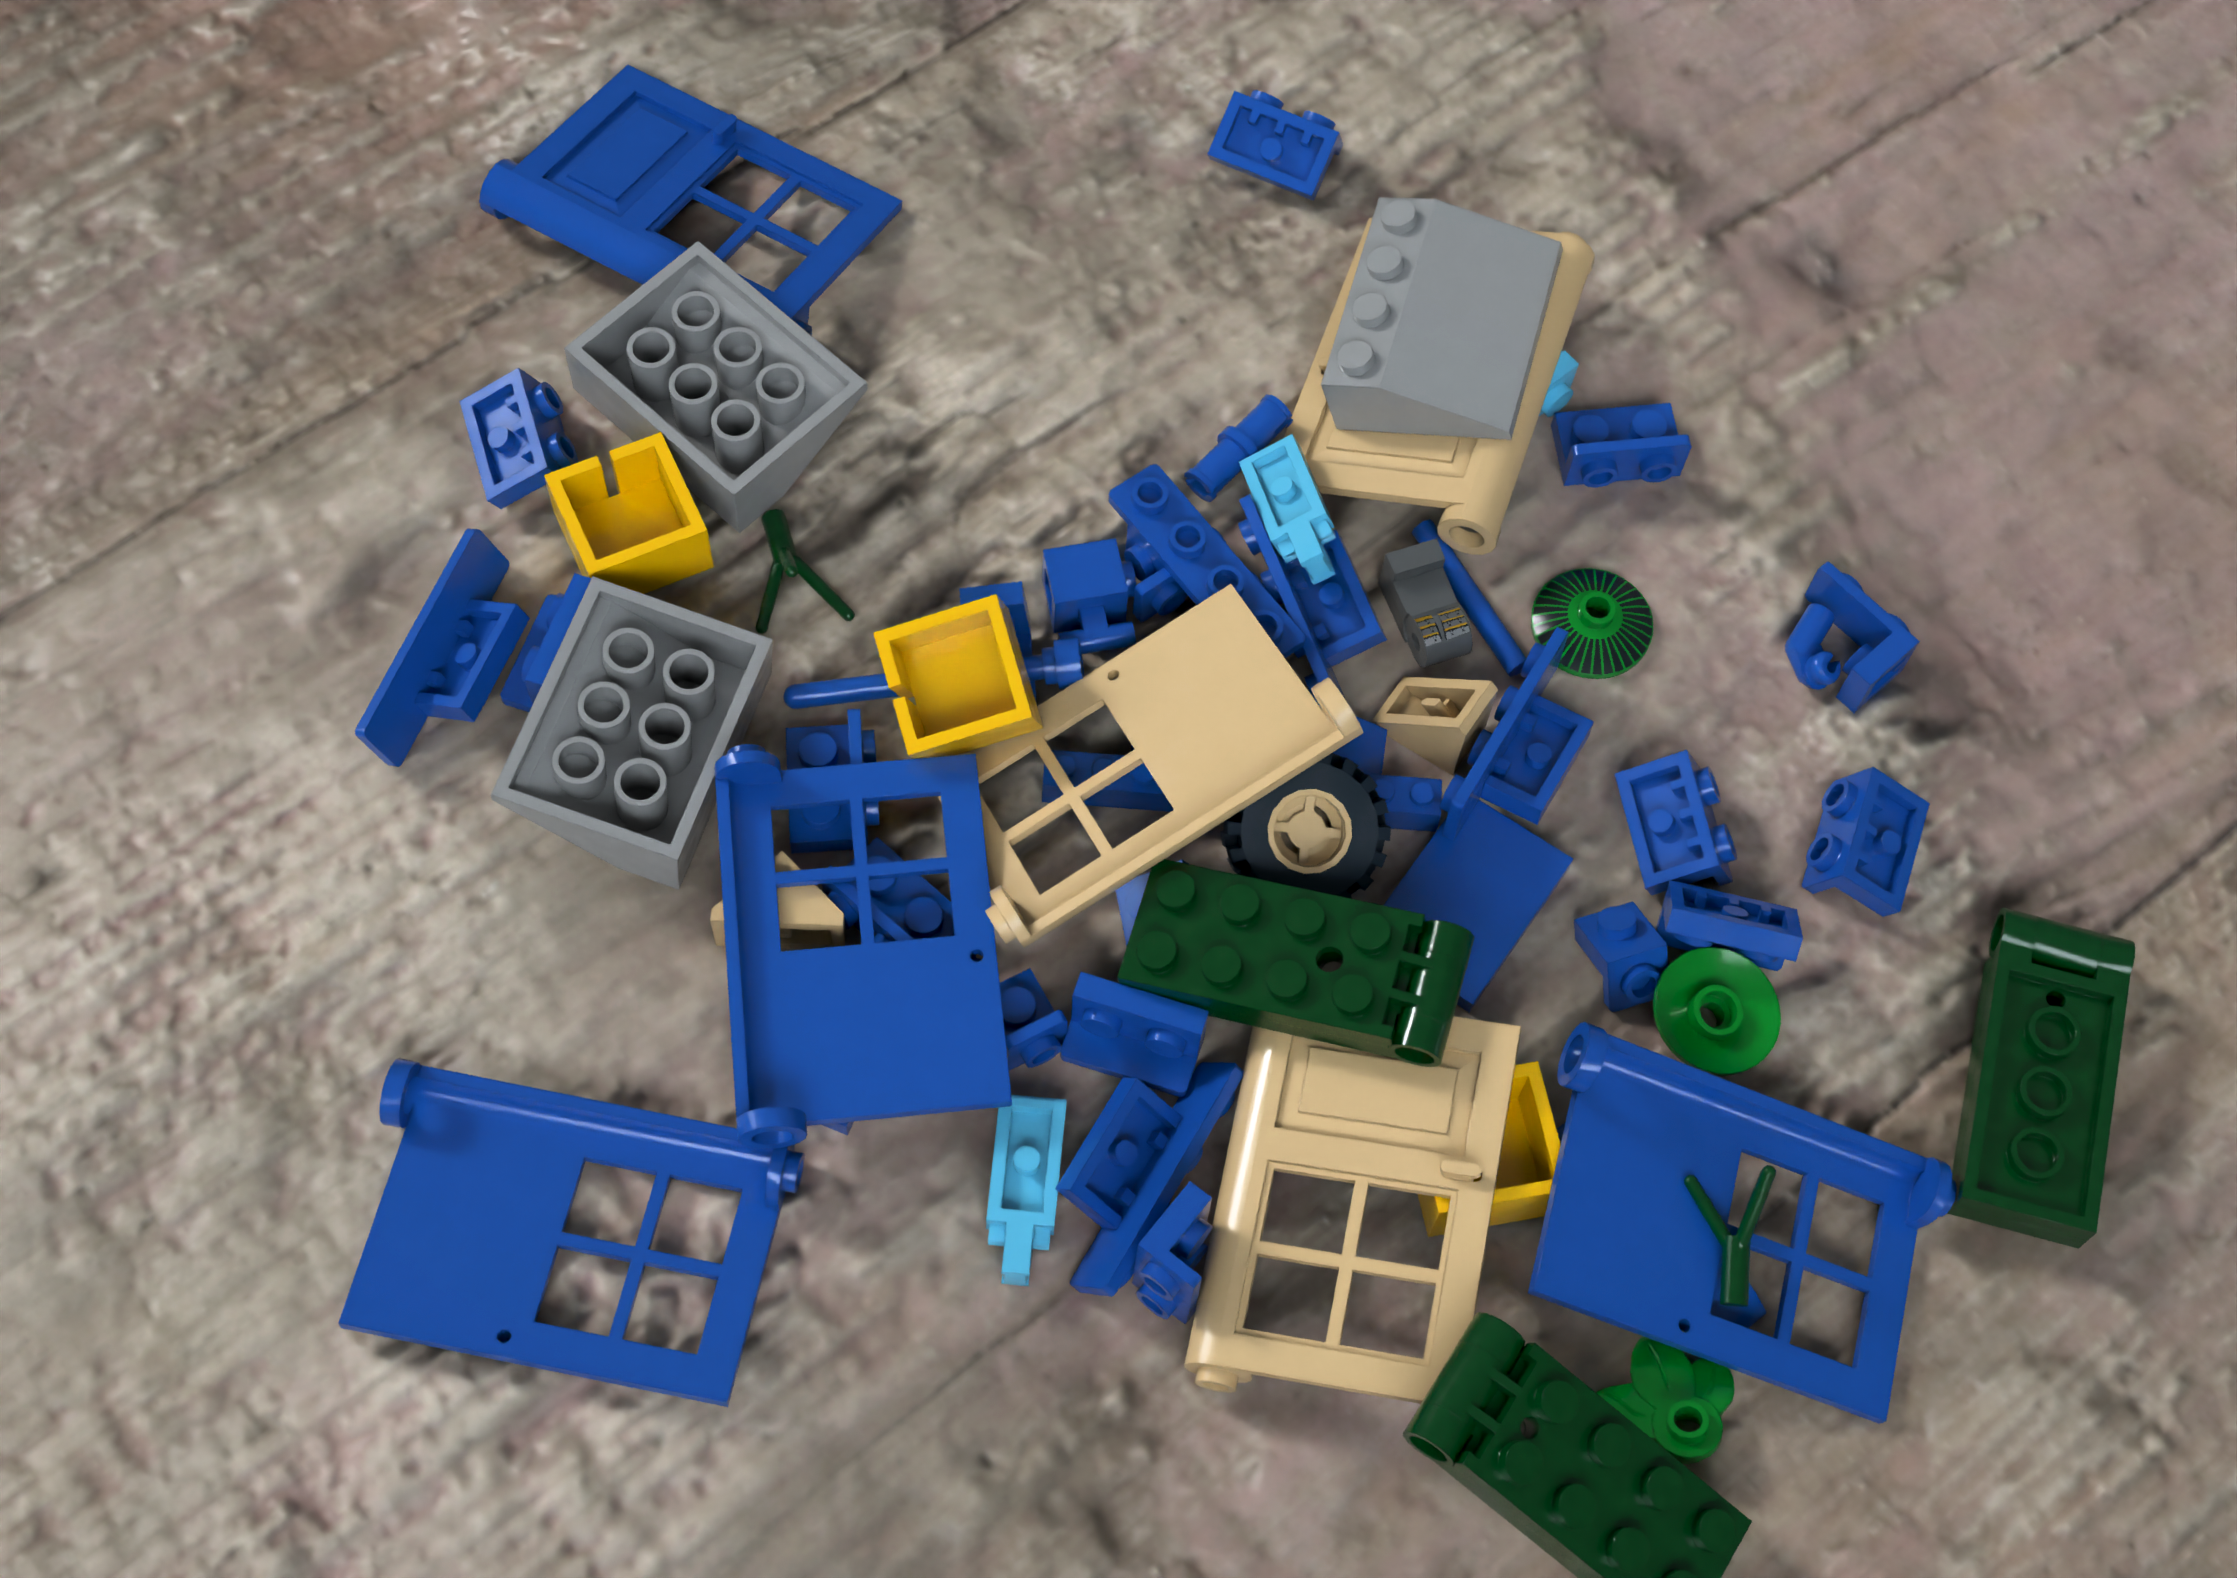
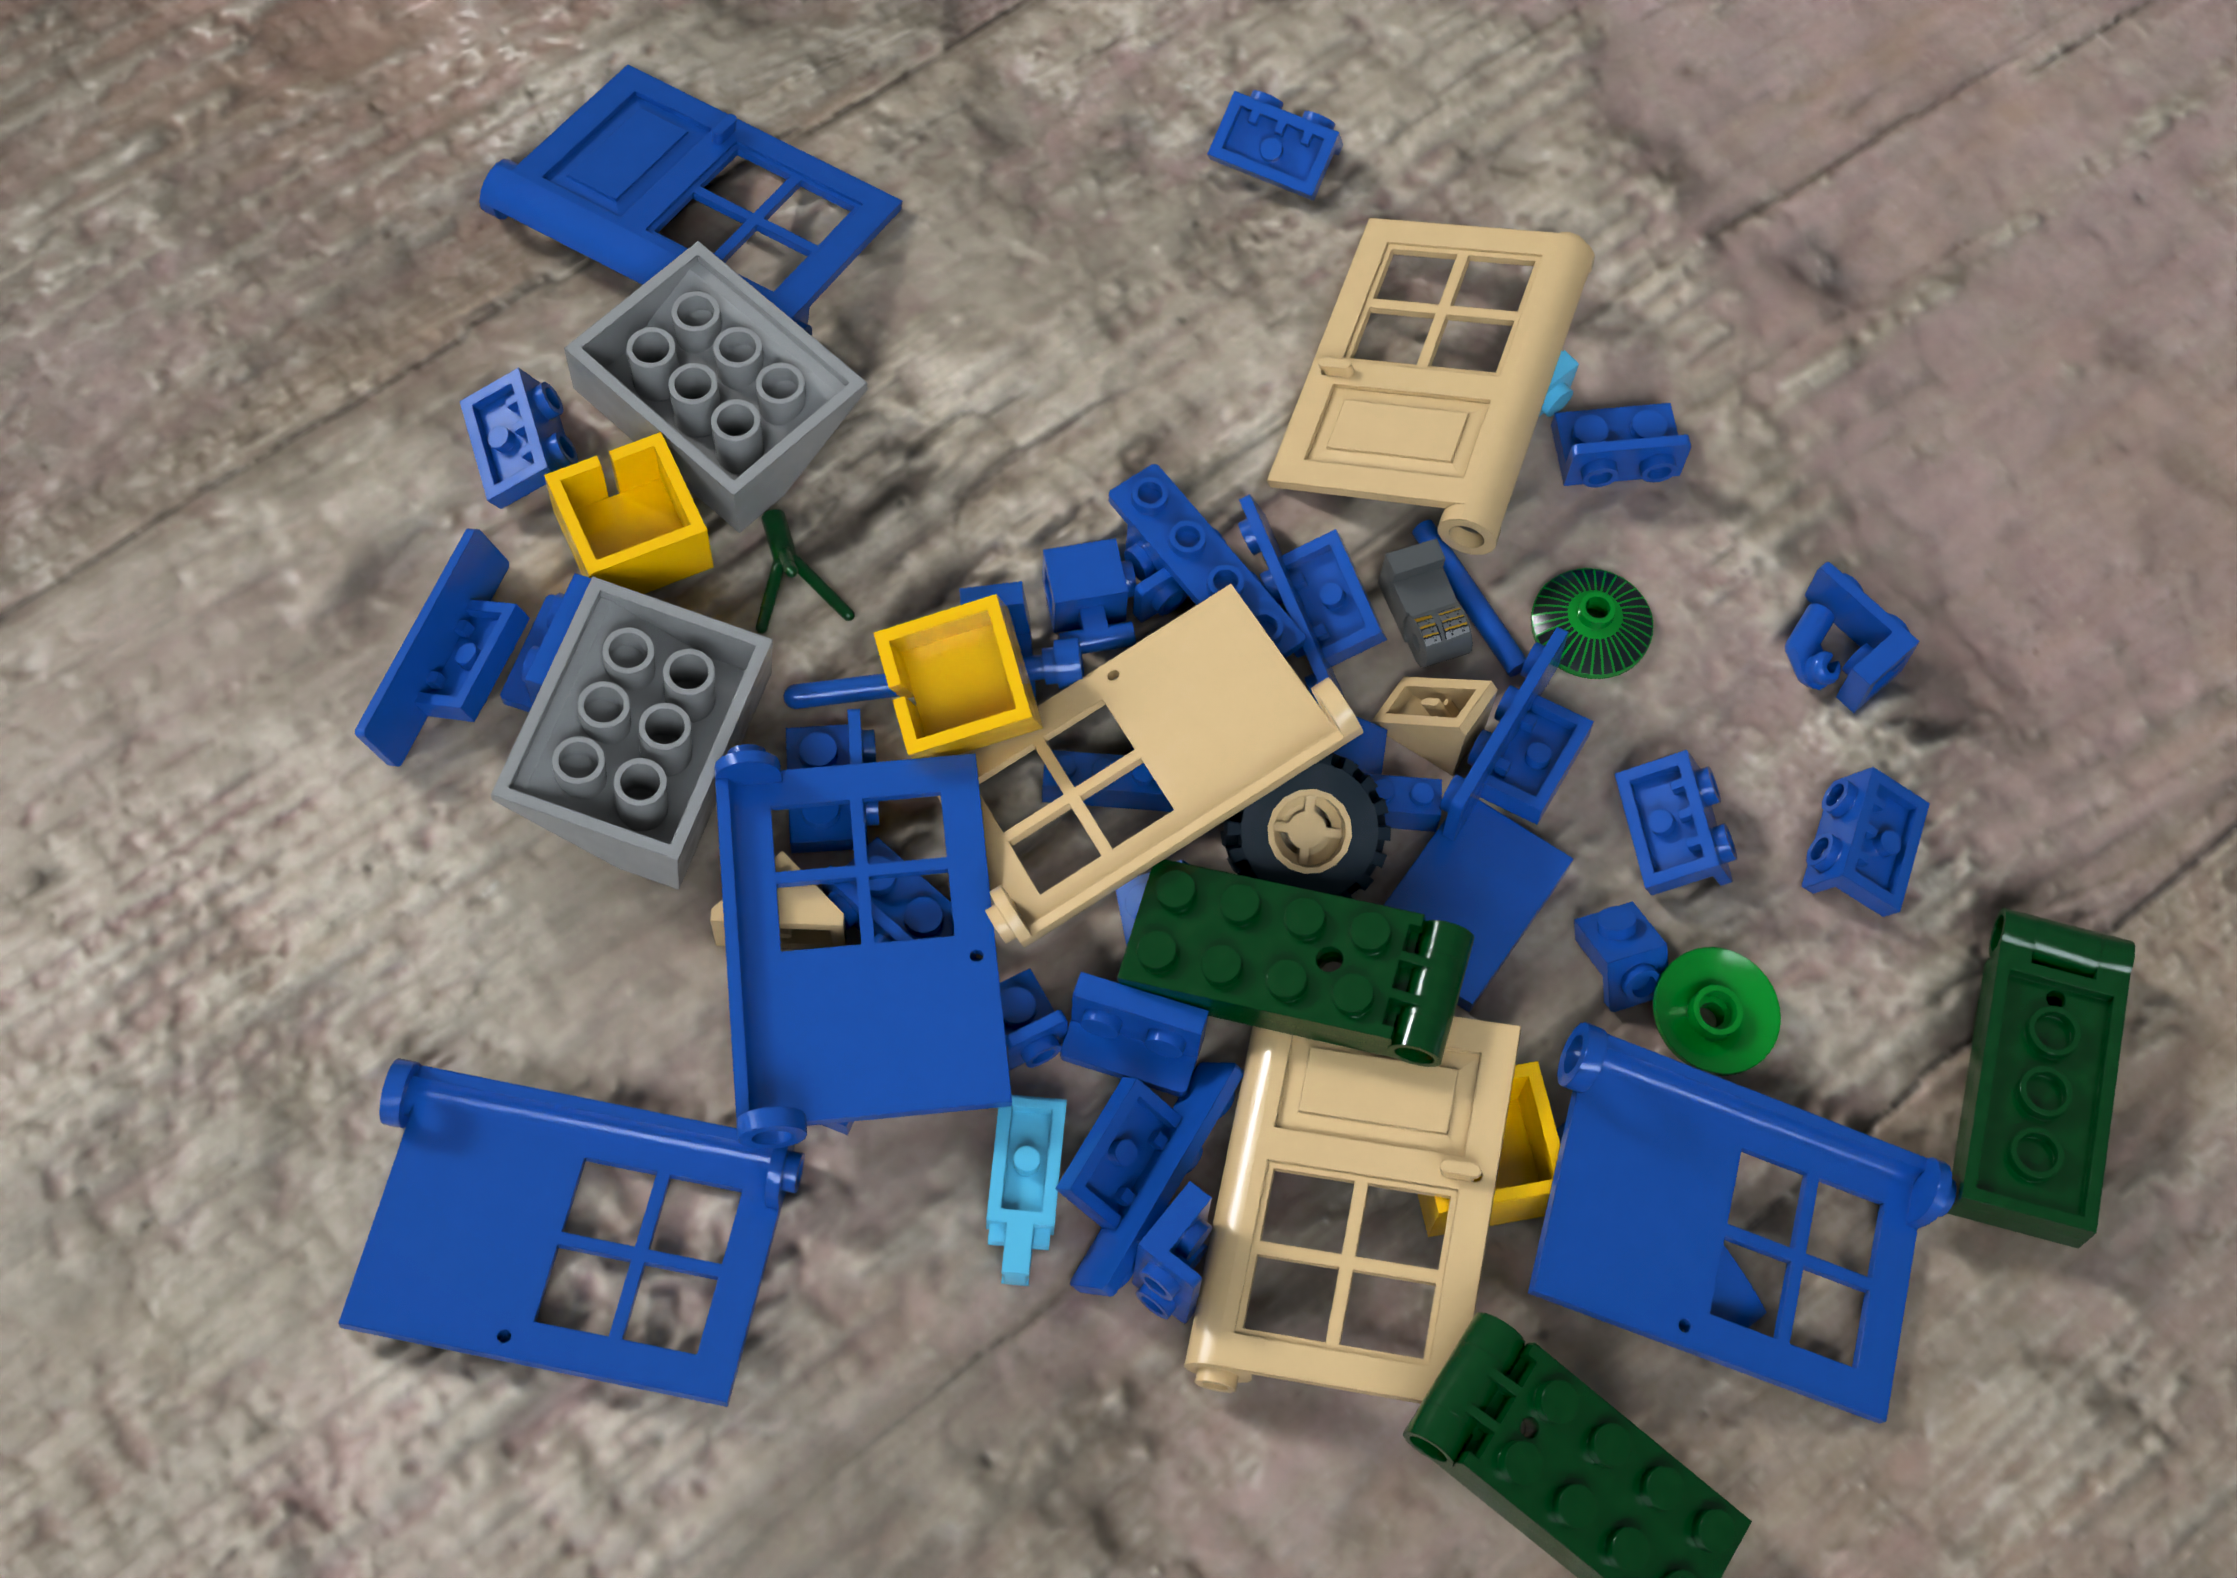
(1235, 444): blue pin -> none
(1291, 506): medium azure hinge -> none
(1440, 323): light grey slope -> none
(1670, 1390): green plate -> none
(1710, 918): blue bracket -> none
(1735, 1248): dark green plant -> none

